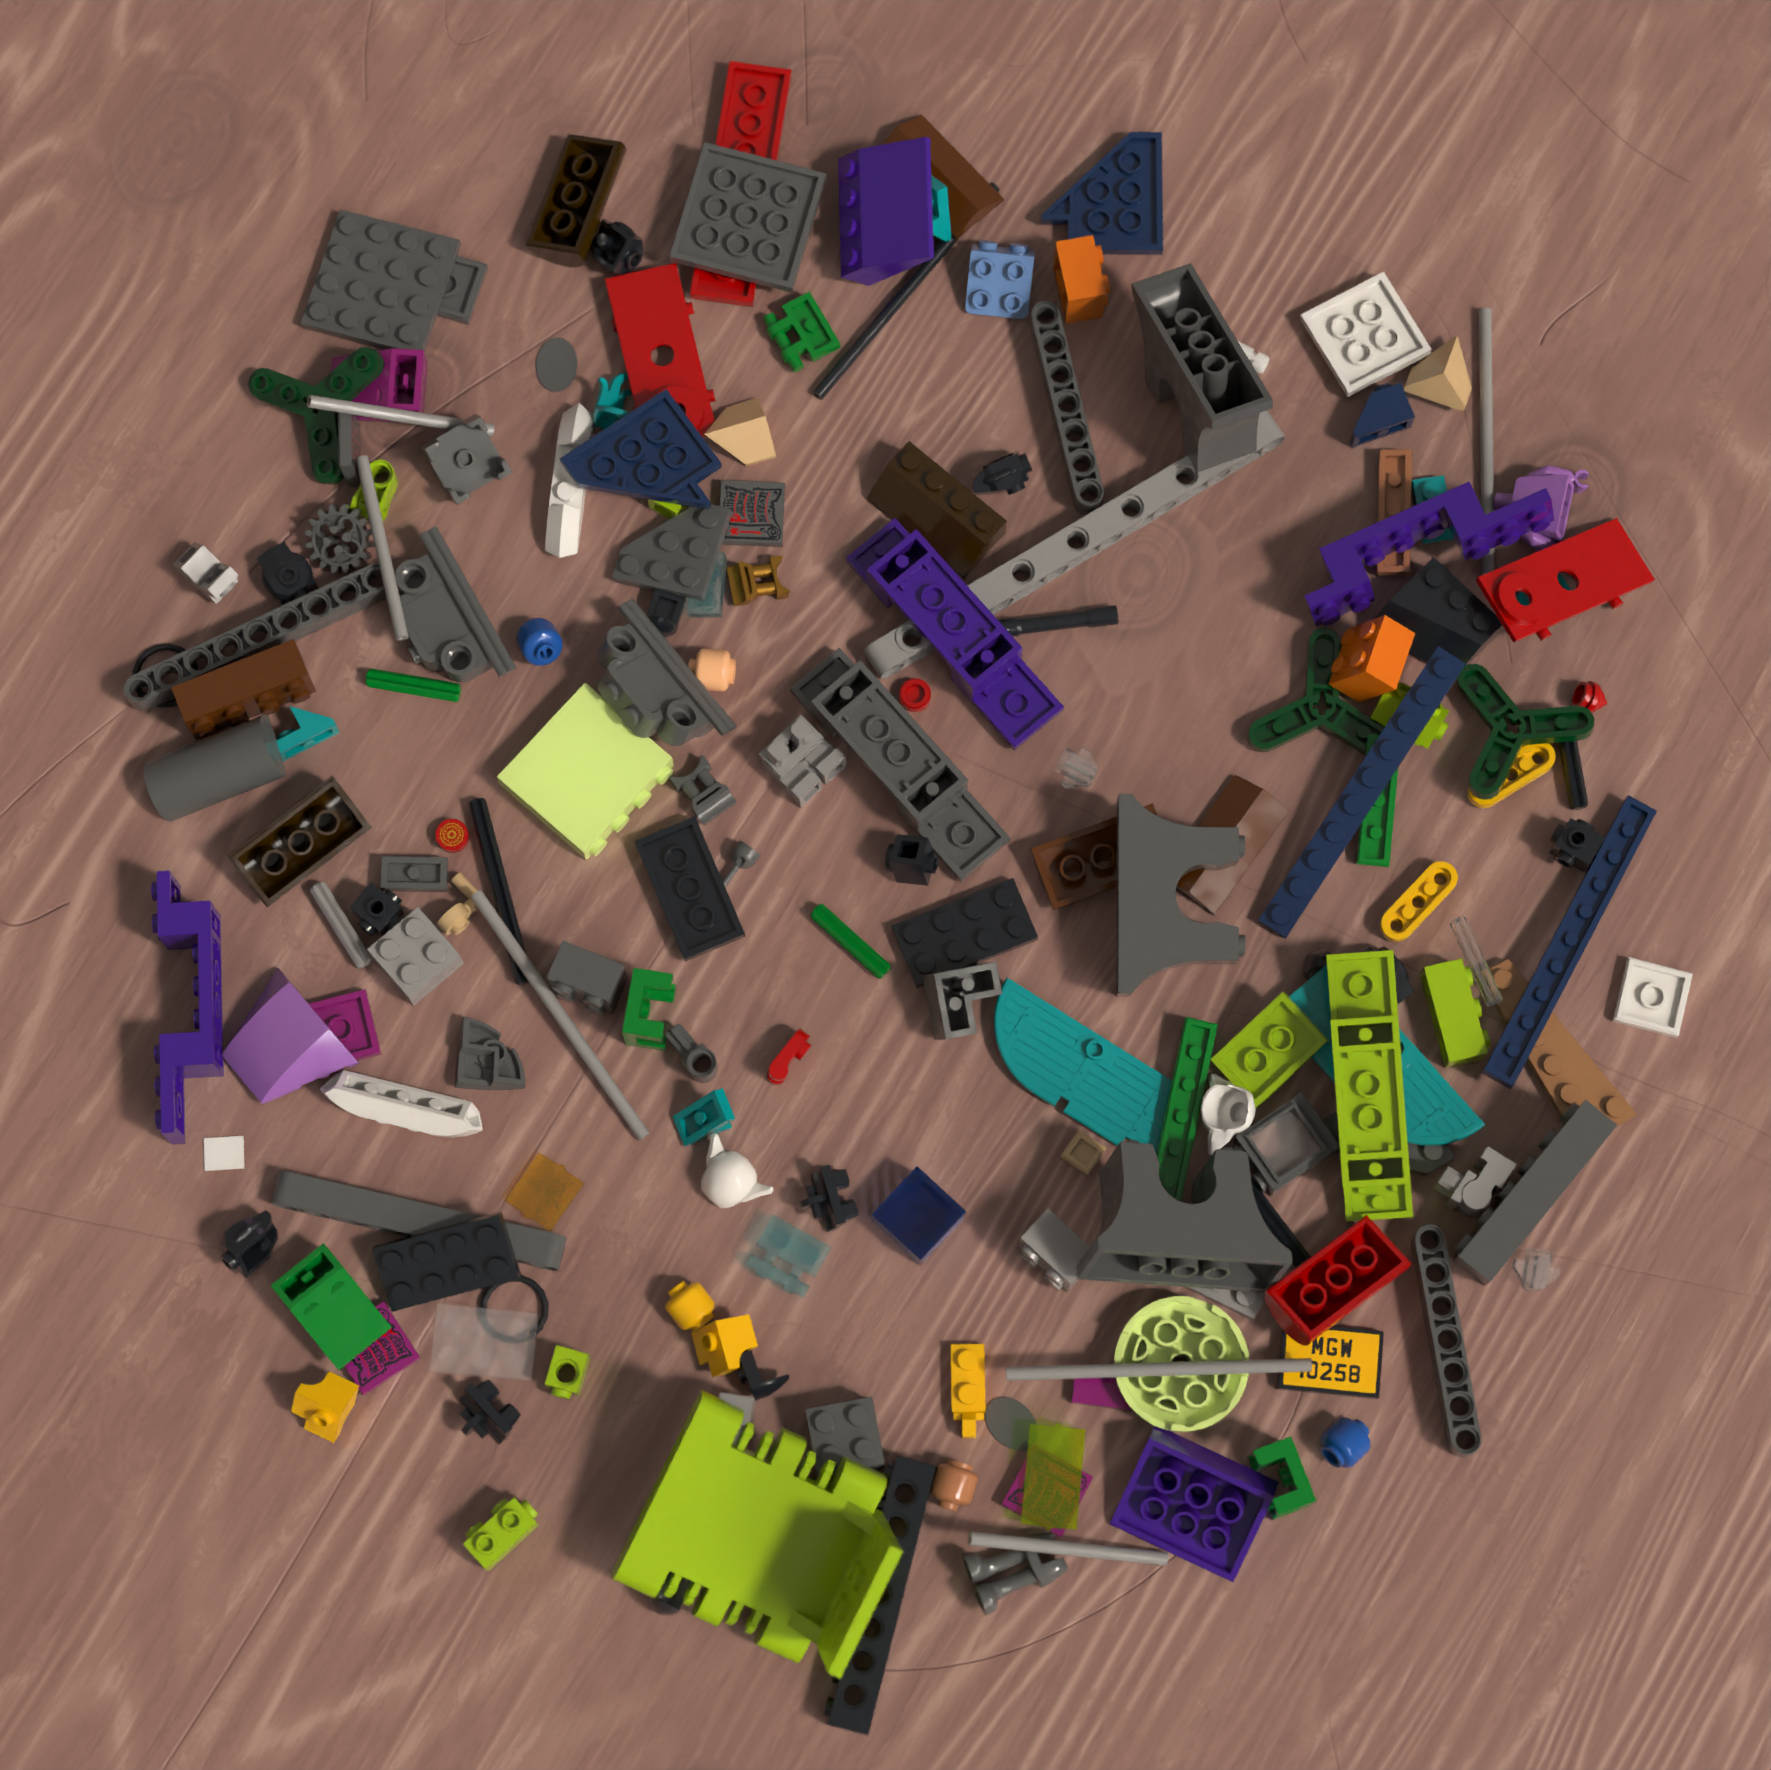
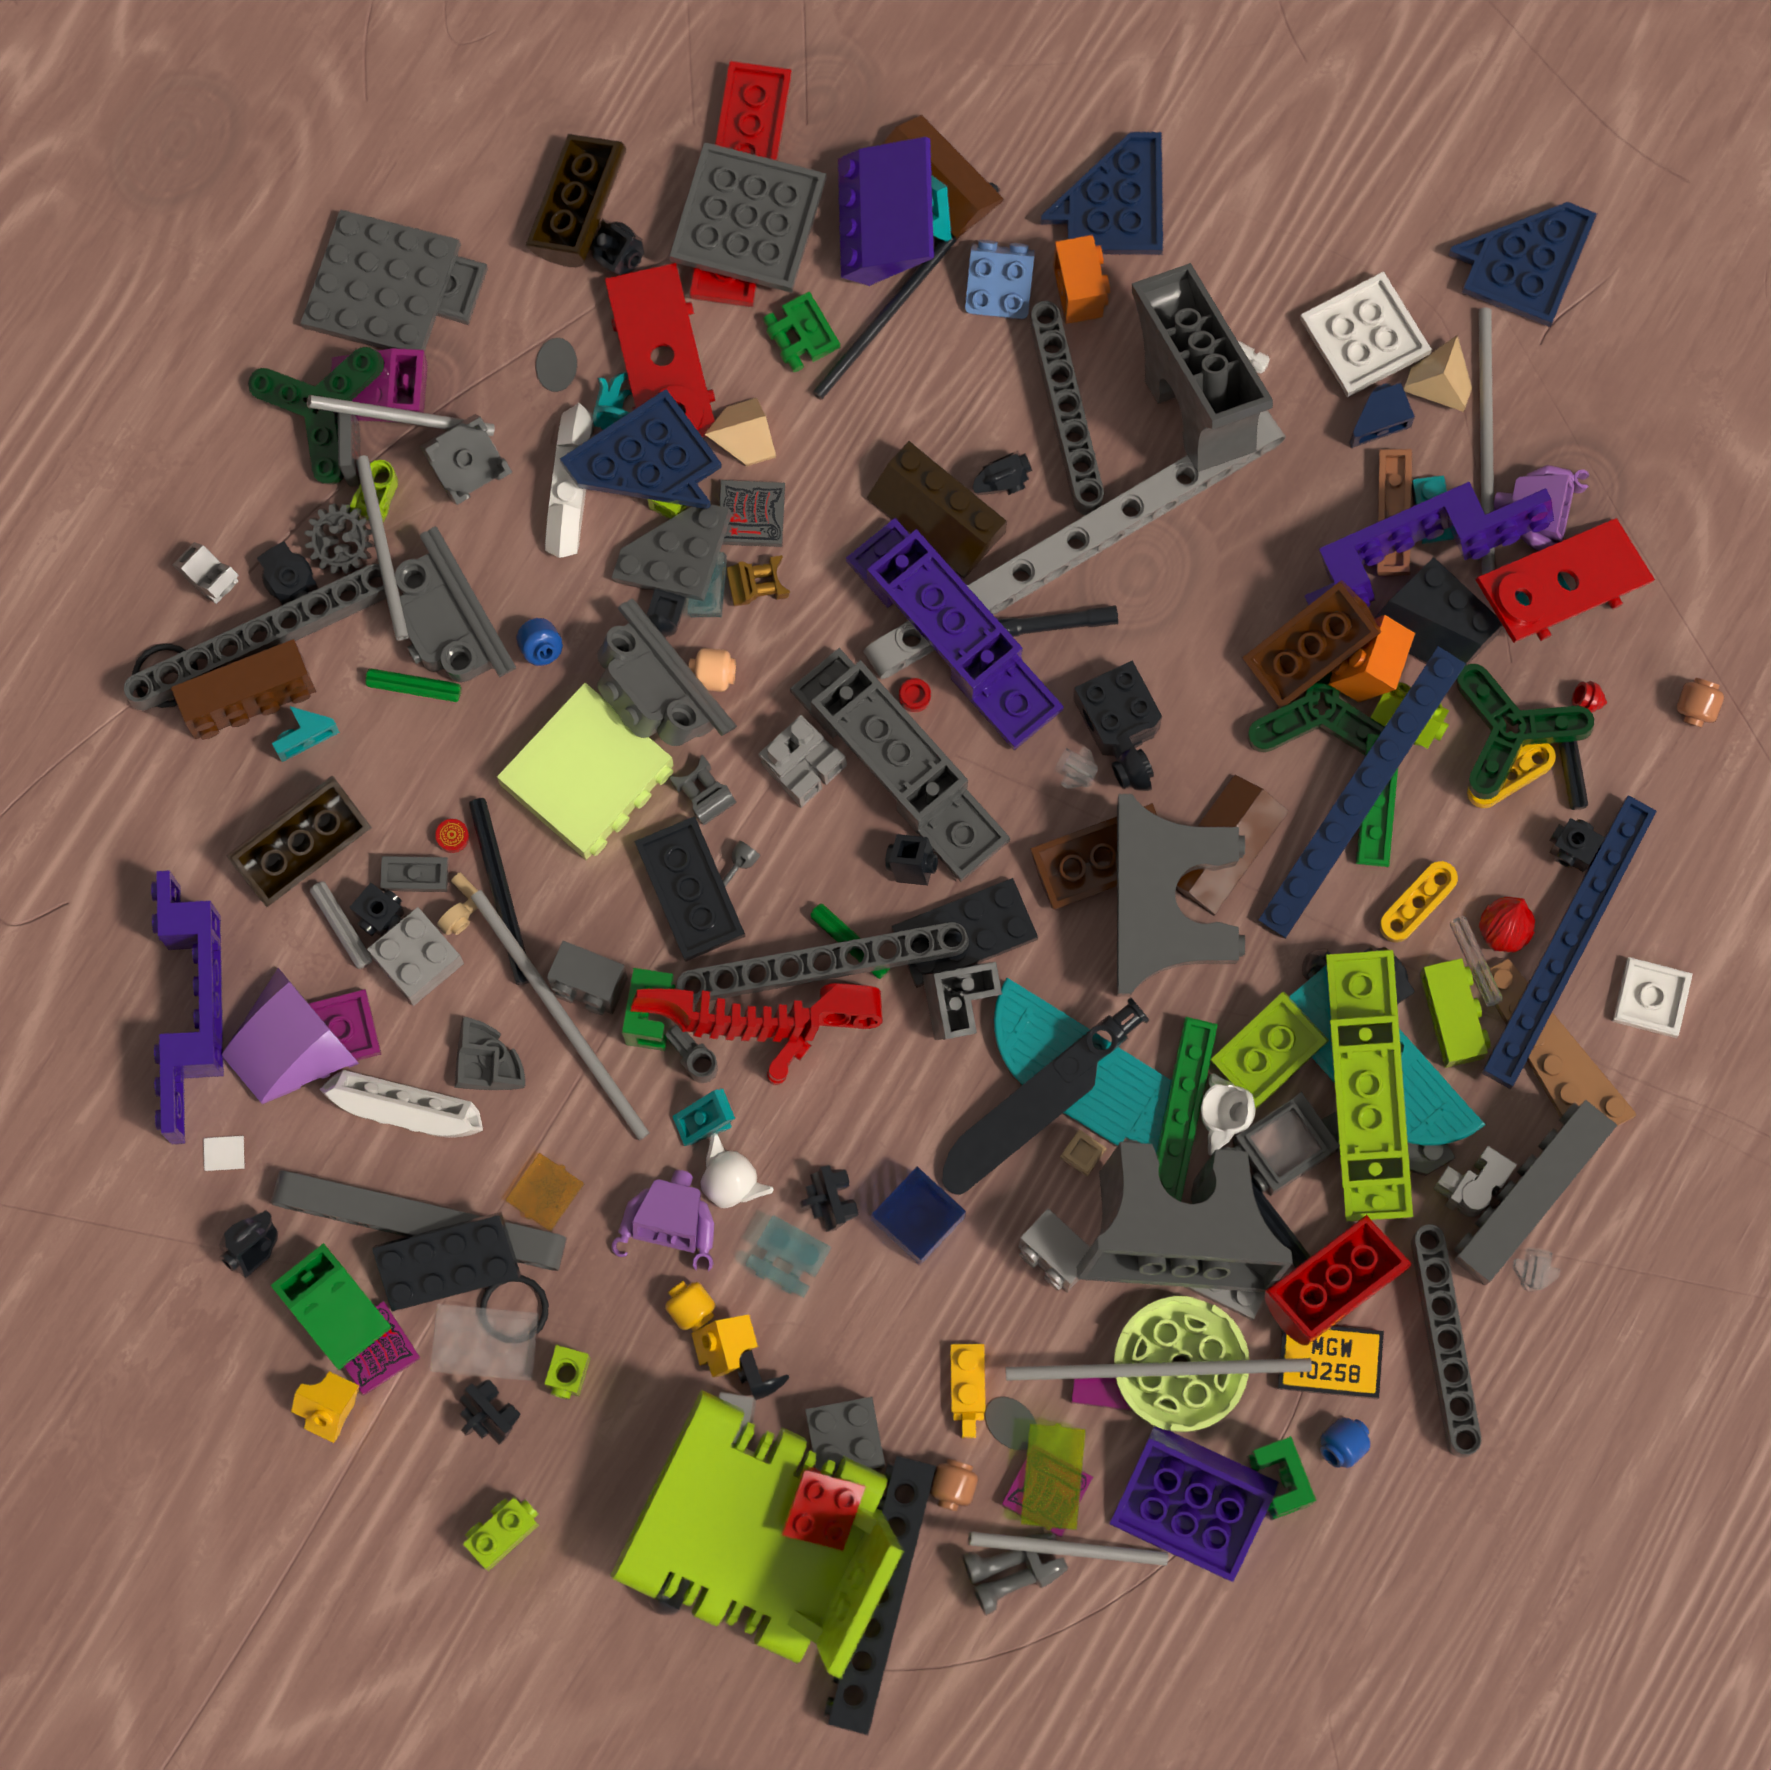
(214, 769): dark grey brick -> none
(669, 1217): none -> medium lavender torso
(823, 1509): none -> red hinge
(838, 1007): none -> red piece
(839, 965): none -> dark grey beam
(1034, 1104): none -> black piece
(1121, 719): none -> black brick
(1312, 643): none -> reddish brown slope
(1507, 924): none -> red hair
(1527, 262): none -> dark blue wing
(1700, 702): none -> nougat head

